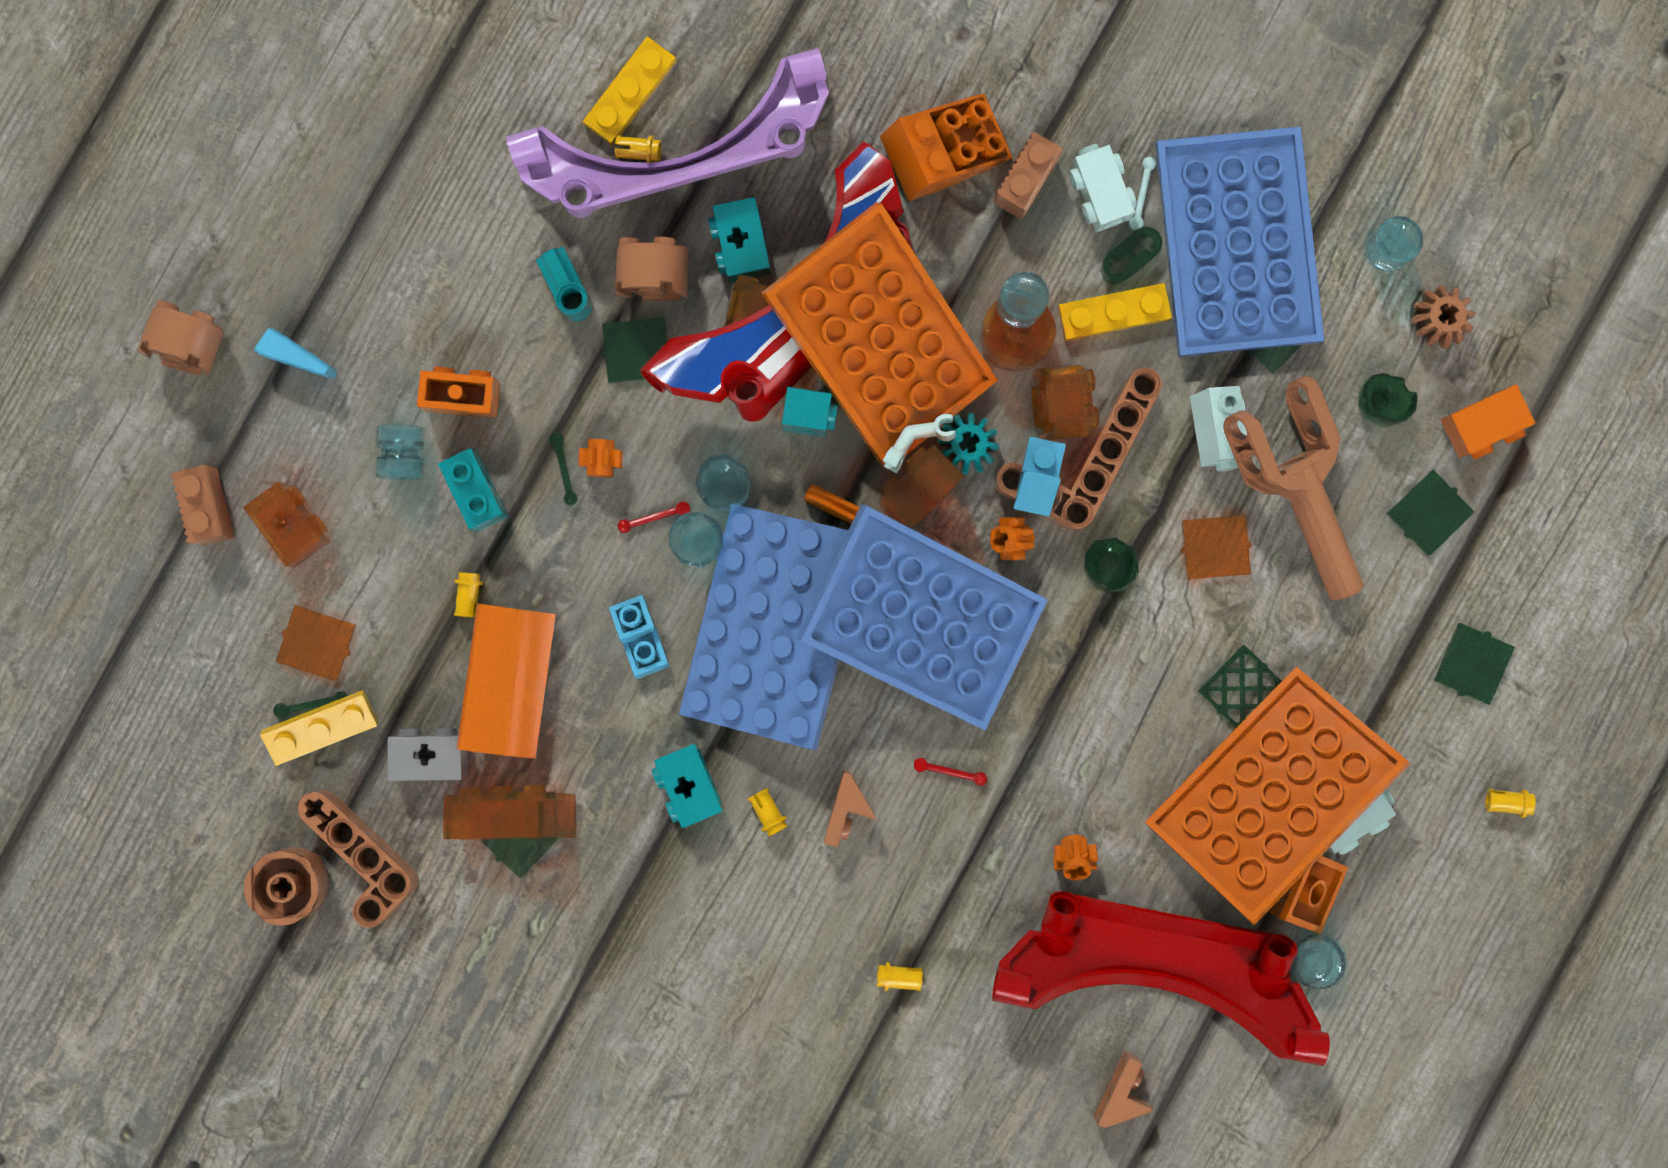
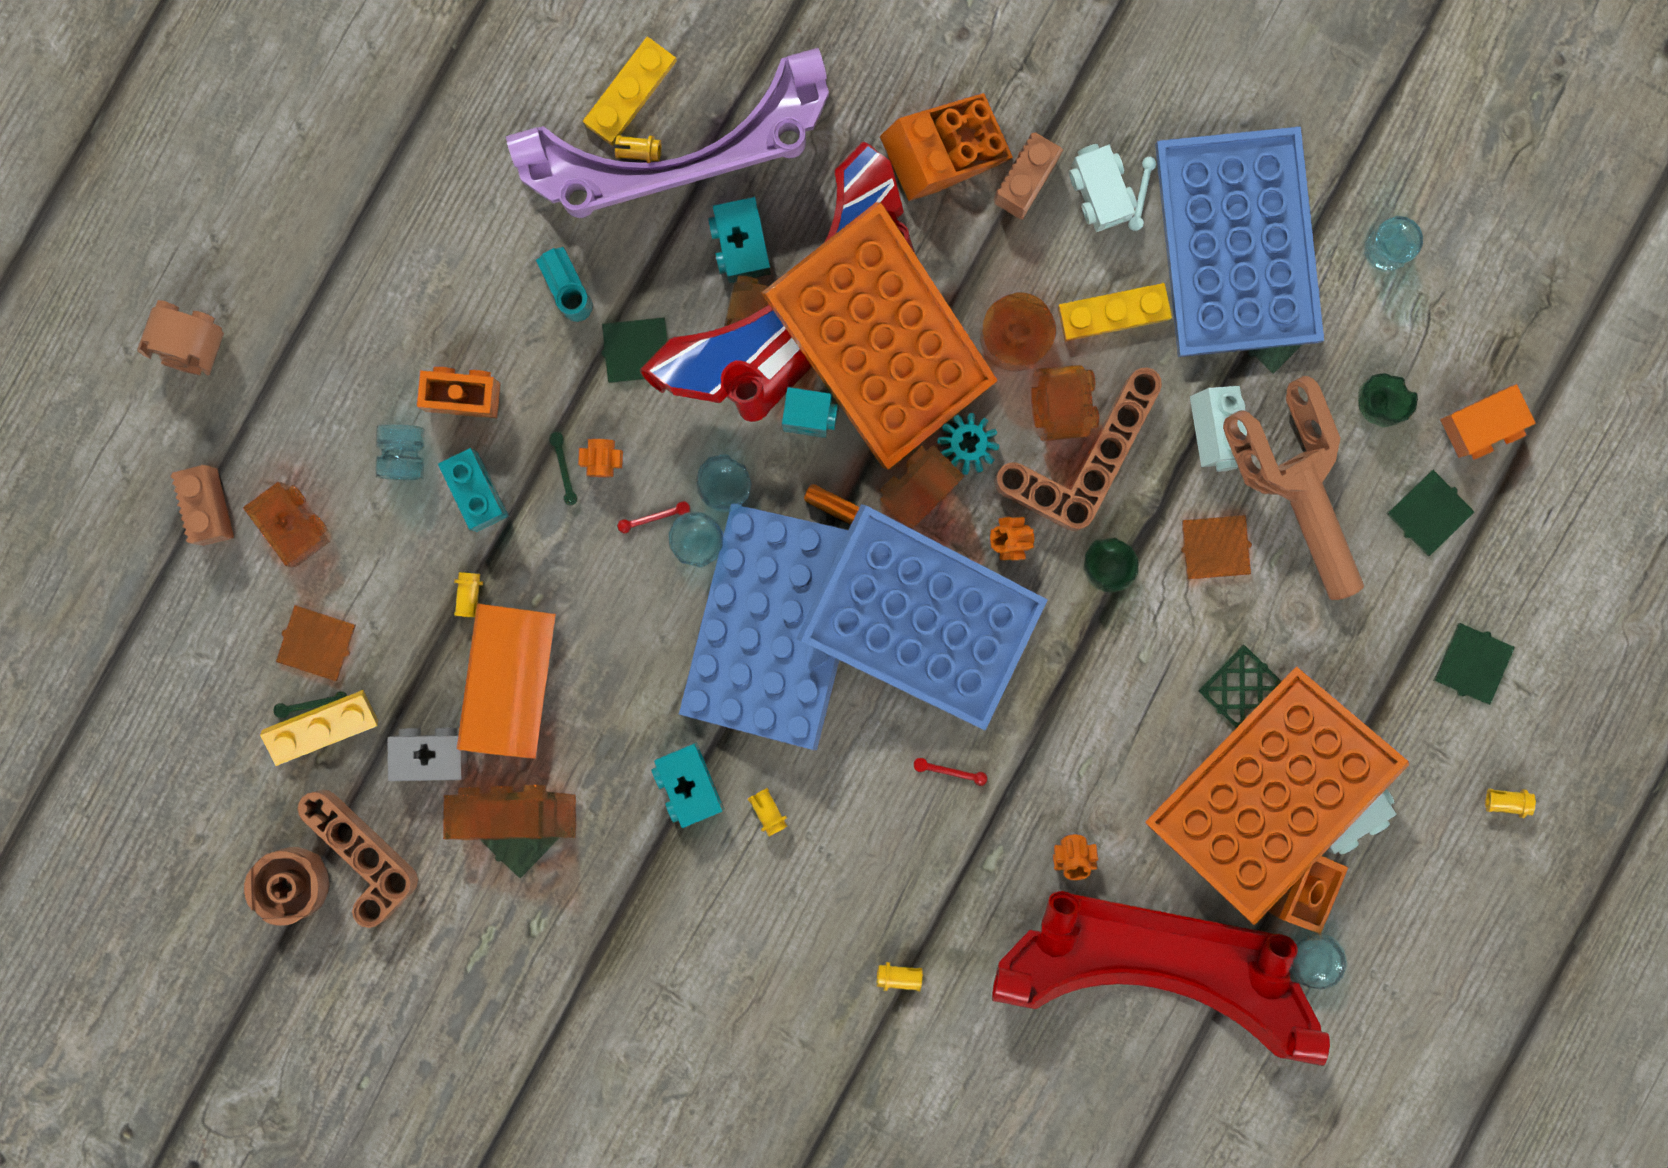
(284, 350): medium azure slope -> none
(639, 636): medium azure slope -> none
(652, 269): nougat brick -> none
(848, 799): nougat slope -> none
(896, 454): light aqua arm -> none
(1022, 299): clear light blue wheel -> none
(1039, 476): medium azure slope -> none
(1117, 1102): nougat slope -> none
(1125, 249): clear green beam -> none
(1453, 326): nougat gear -> none

